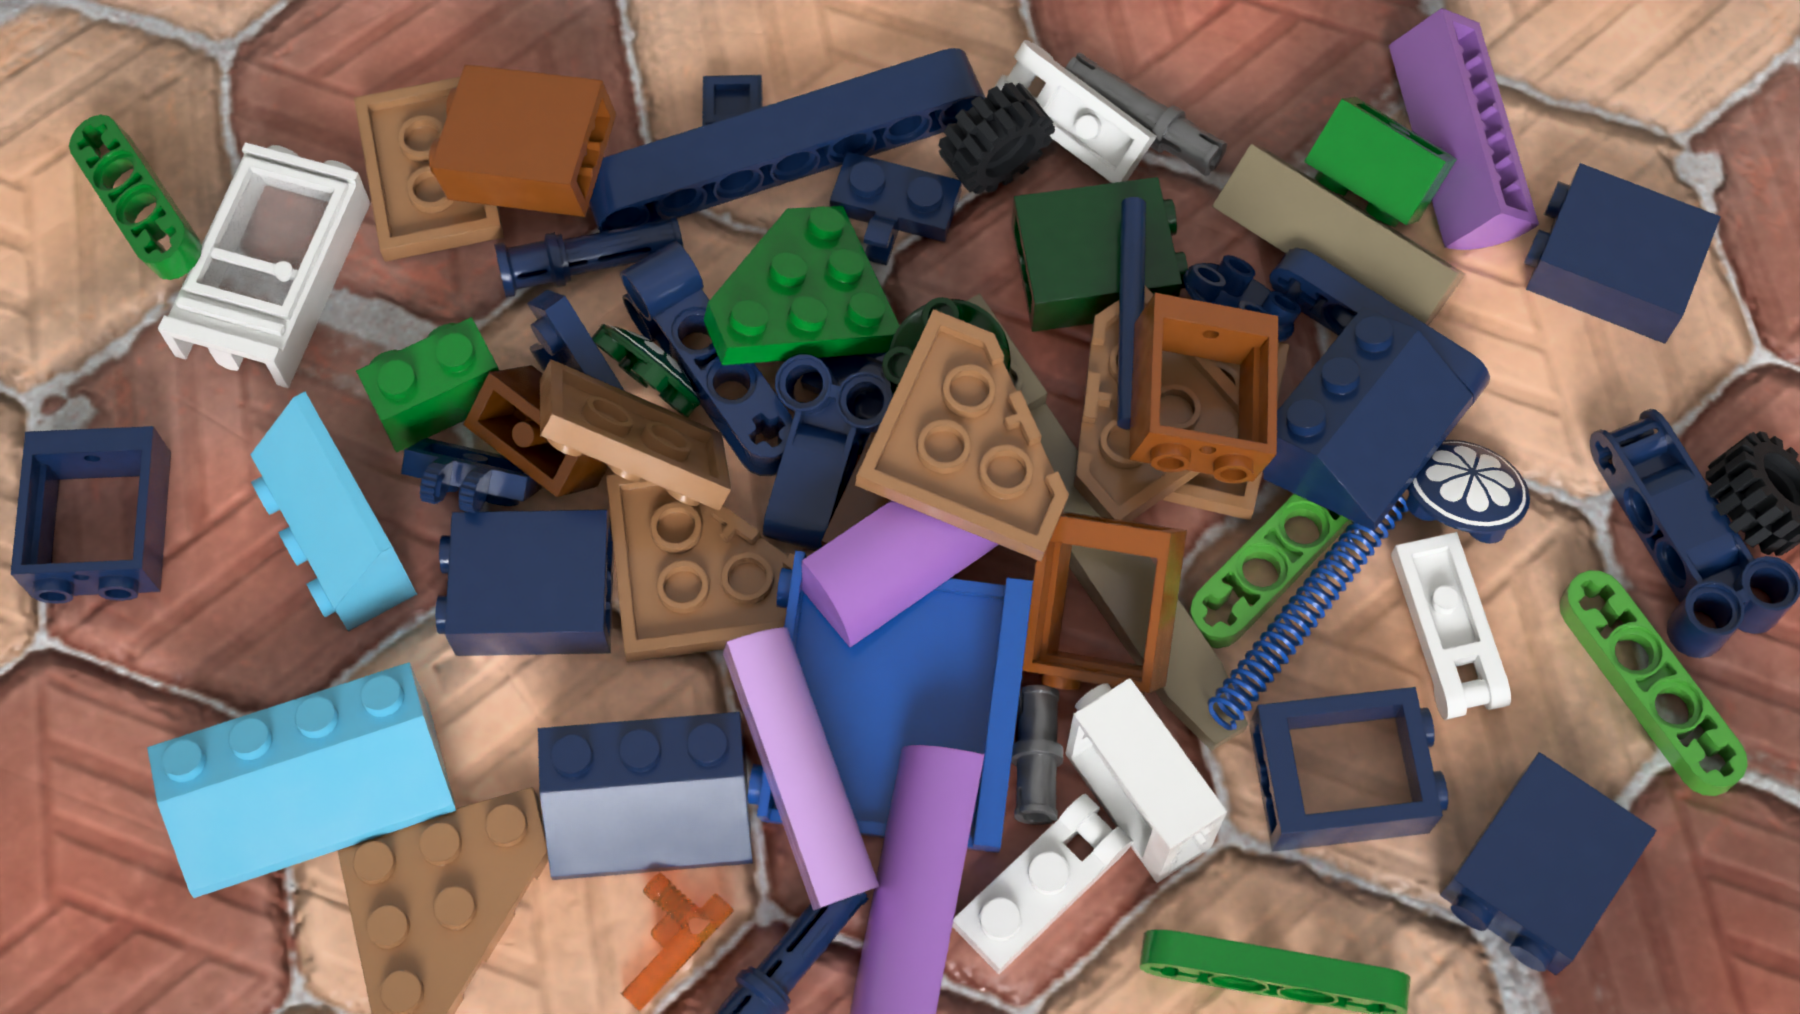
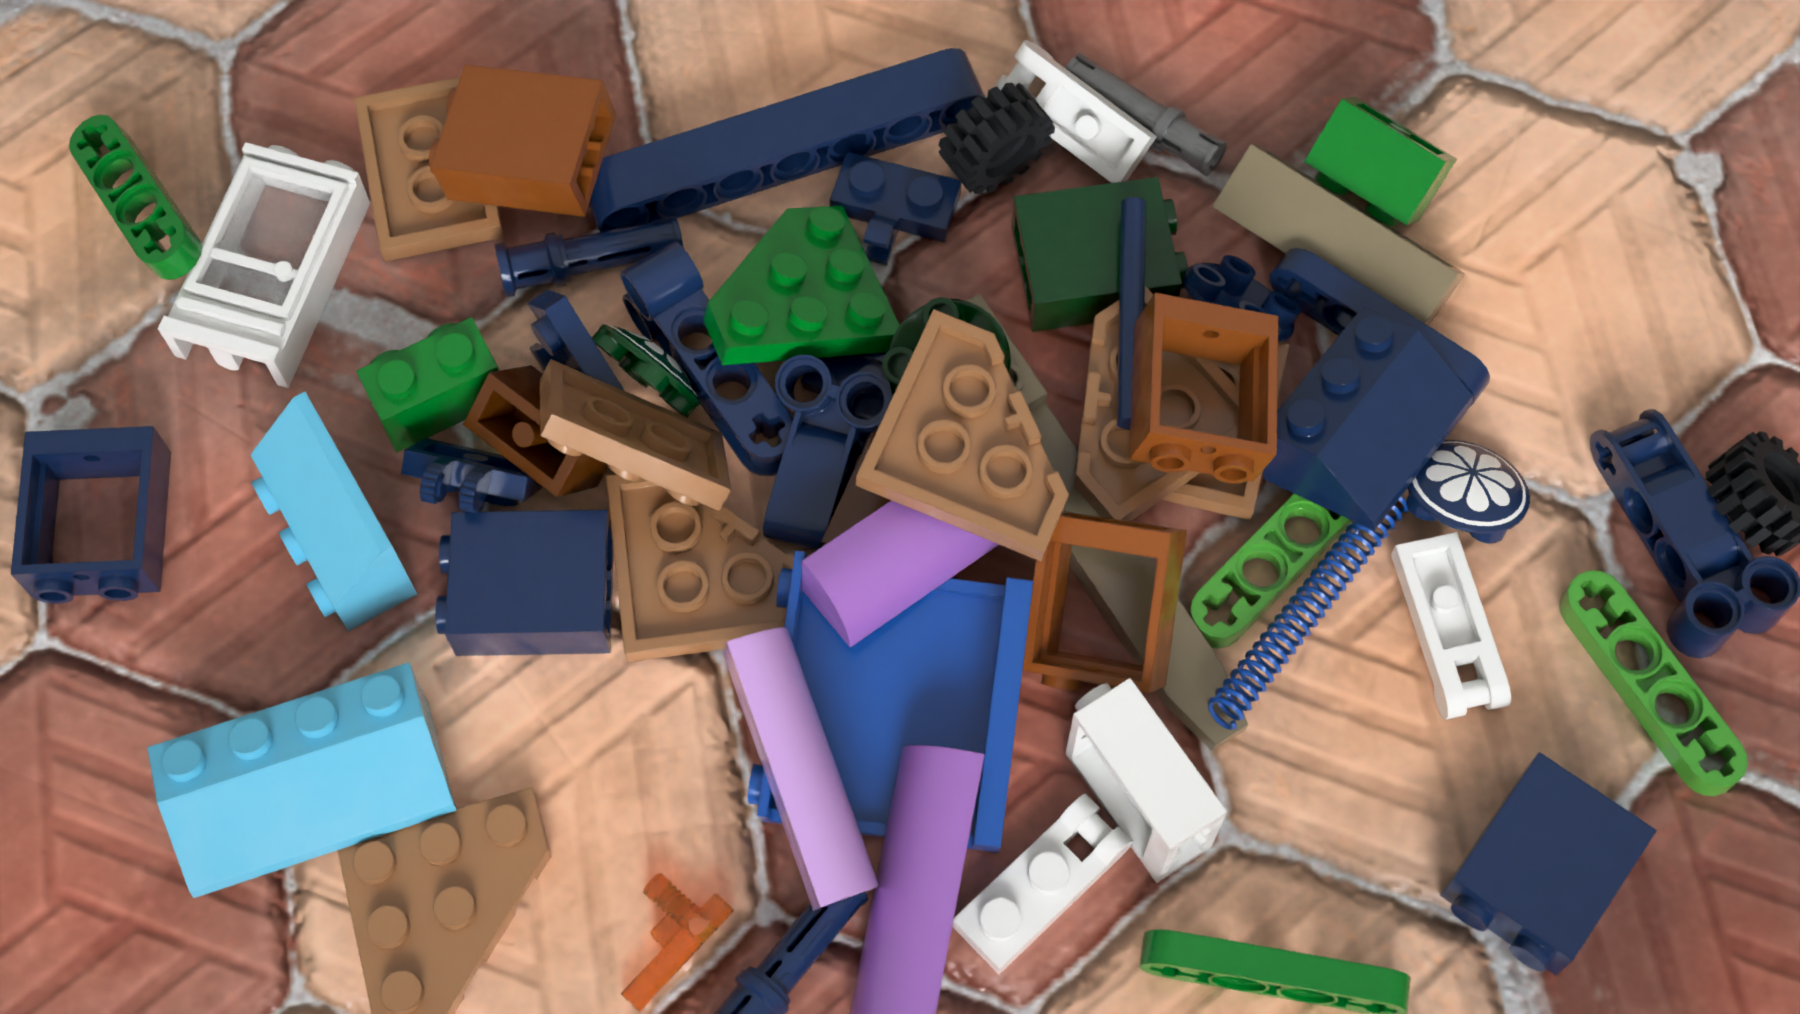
(645, 795): slope -> none
(730, 96): dark blue tile -> none
(1037, 755): flat silver pin -> none
(1279, 778): dark blue window -> none
(1459, 109): medium lavender brick -> none
(1620, 252): dark blue brick -> none

